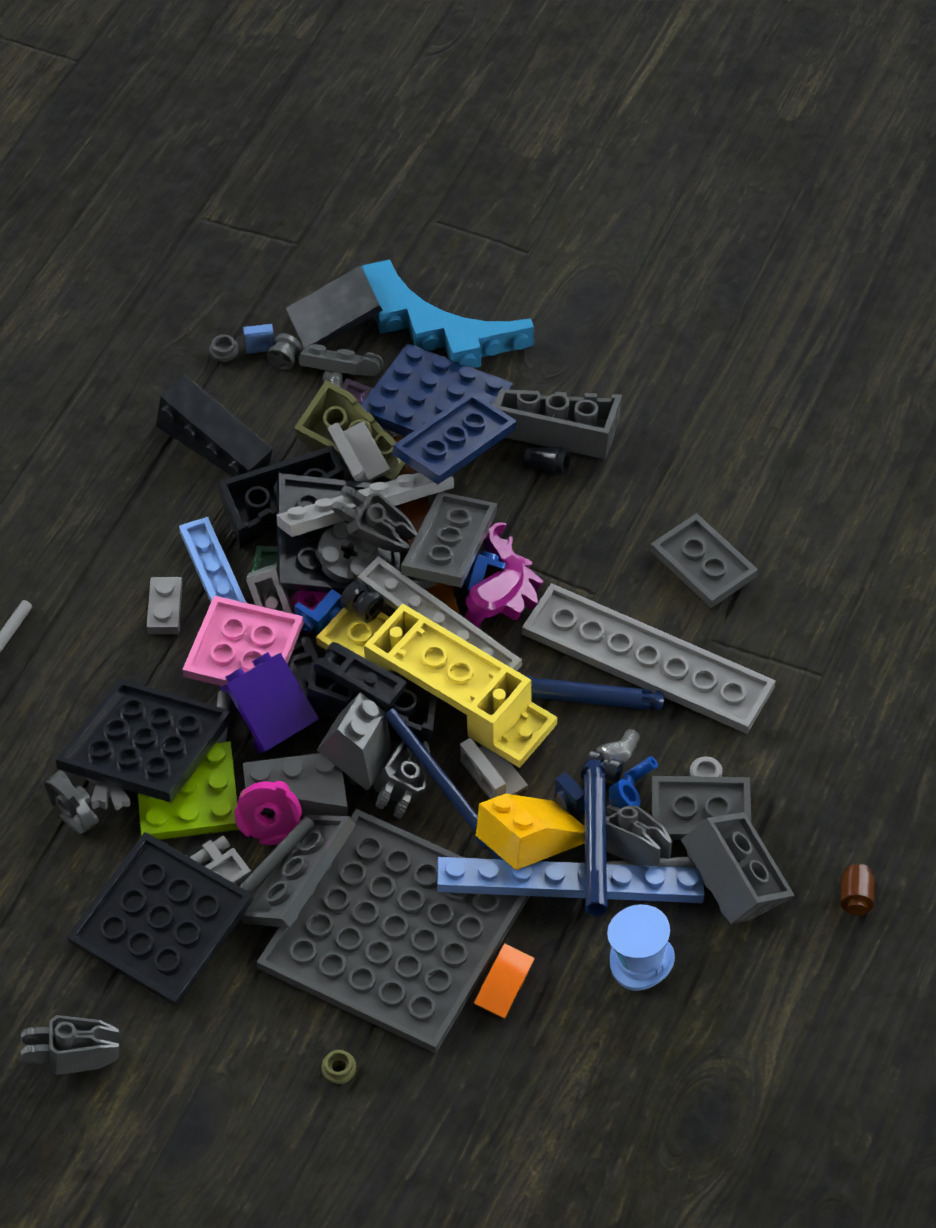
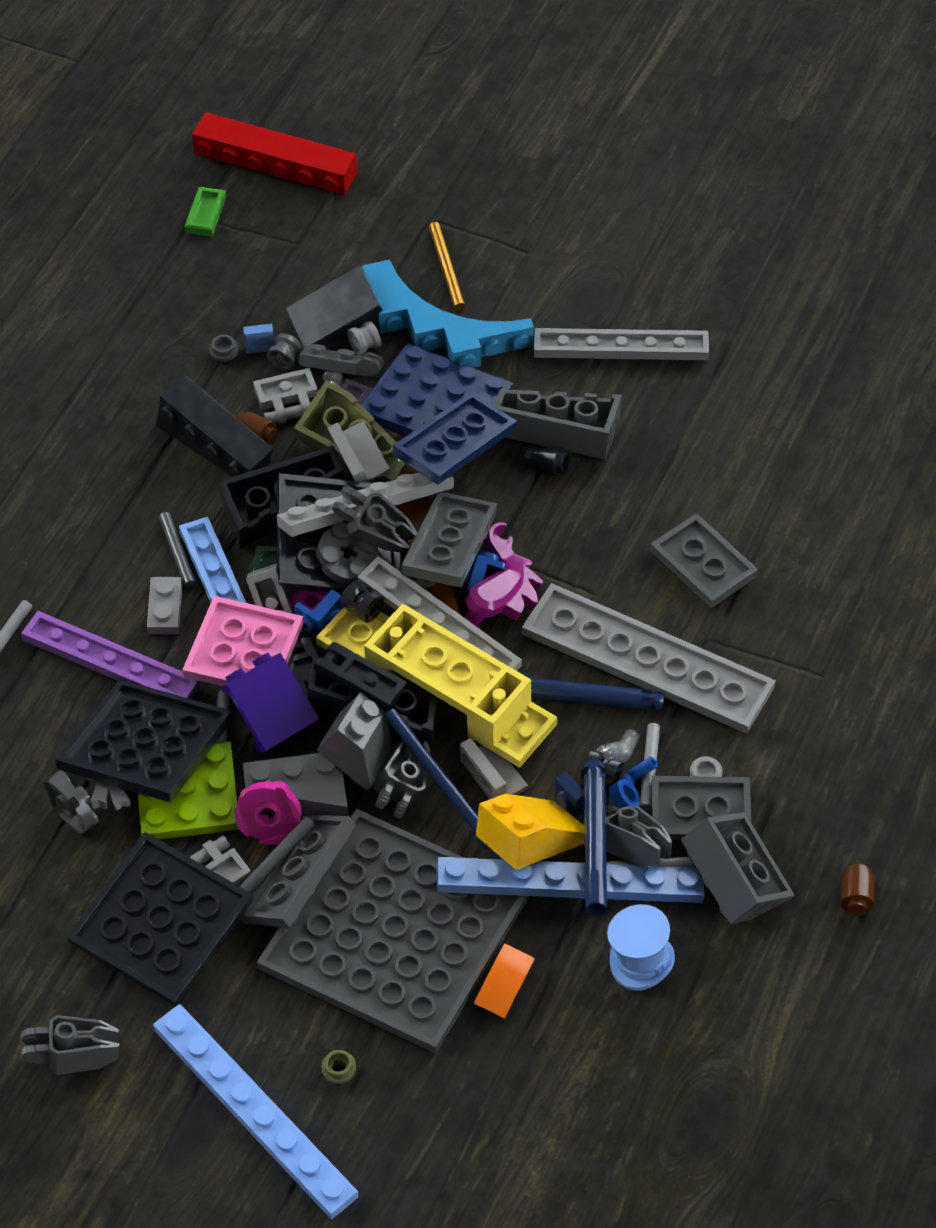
(105, 656): none -> medium lavender plate
(177, 550): none -> dark grey bar
(205, 211): none -> bright green tile
(256, 1111): none -> light blue plate
(260, 426): none -> reddish brown brick
(275, 153): none -> red brick
(283, 390): none -> light grey plate
(364, 338): none -> light grey wheel
(447, 267): none -> pearl gold bar
(621, 344): none -> light grey plate
(651, 749): none -> light grey bar

